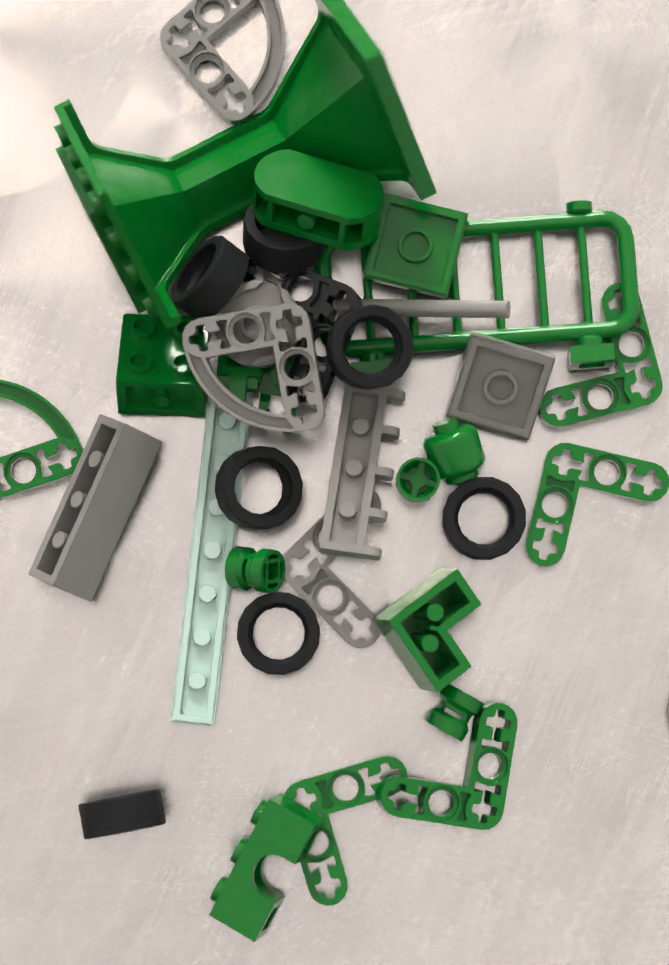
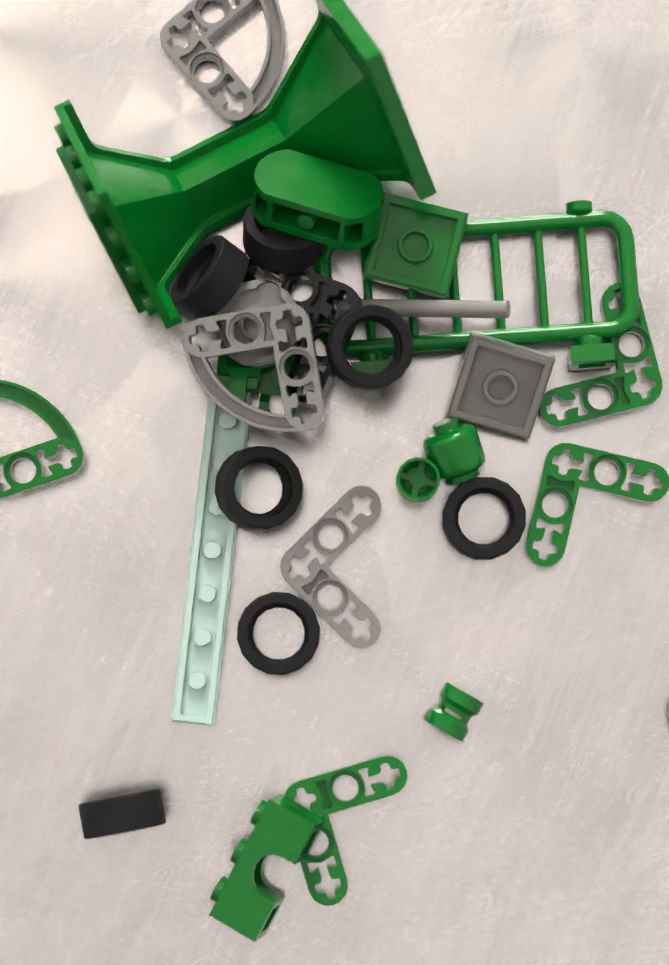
(95, 507): light grey brick -> none
(154, 369): green bracket -> none
(255, 569): green wheel -> none
(356, 470): light grey hinge -> none
(420, 626): green brick -> none
(462, 796): green beam -> none

